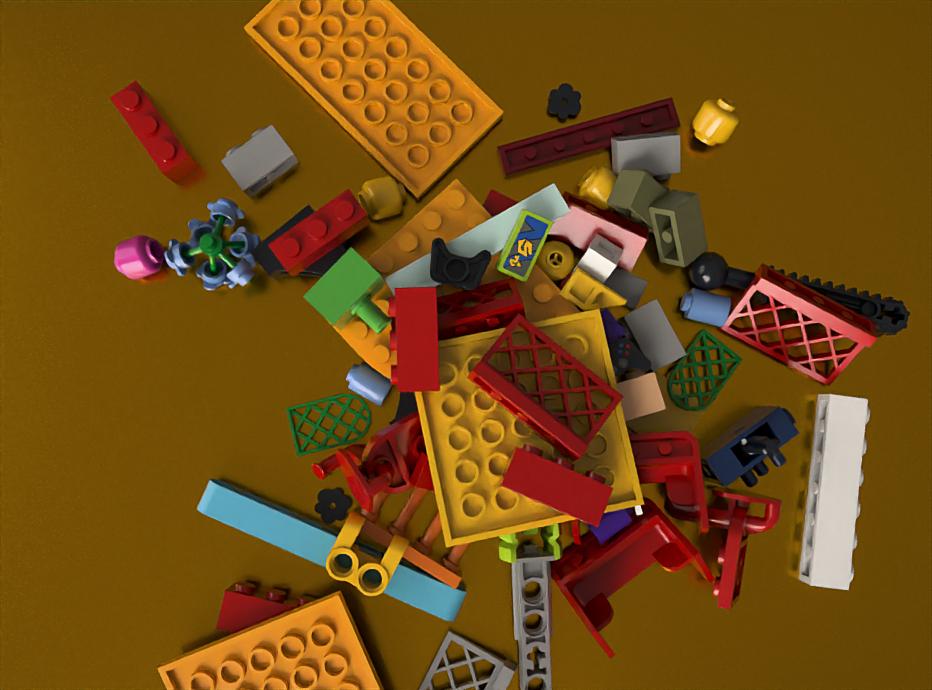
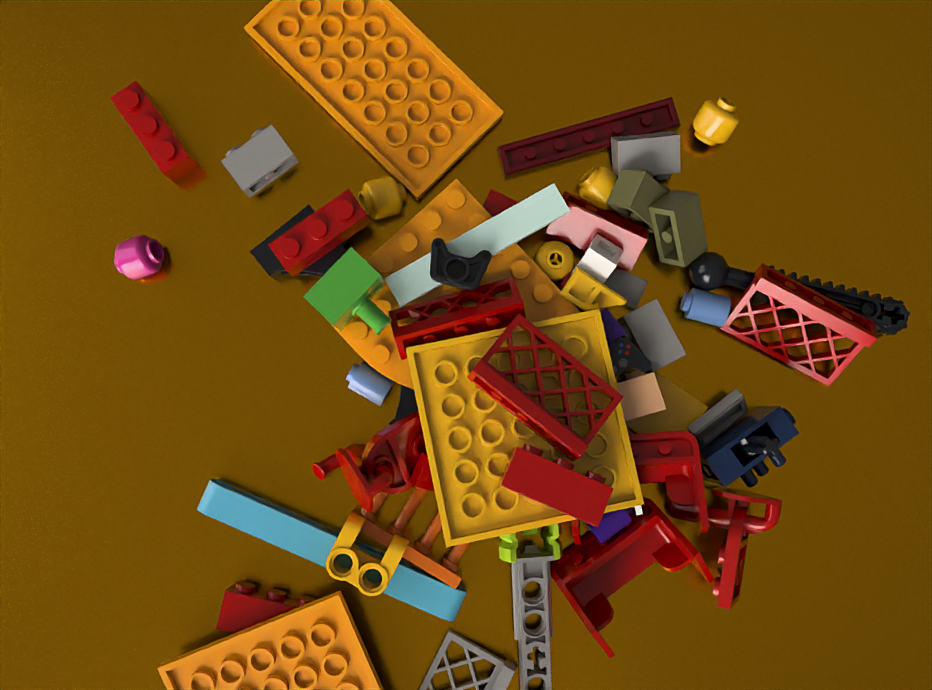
(207, 239): medium blue plant -> none
(294, 430): green window -> none
(324, 507): black plant -> none
(415, 339): red brick -> none
(524, 245): tile -> none
(564, 93): black plant -> none
(714, 392): green window -> none
(718, 418): none -> light grey tile
(834, 491): white brick -> none

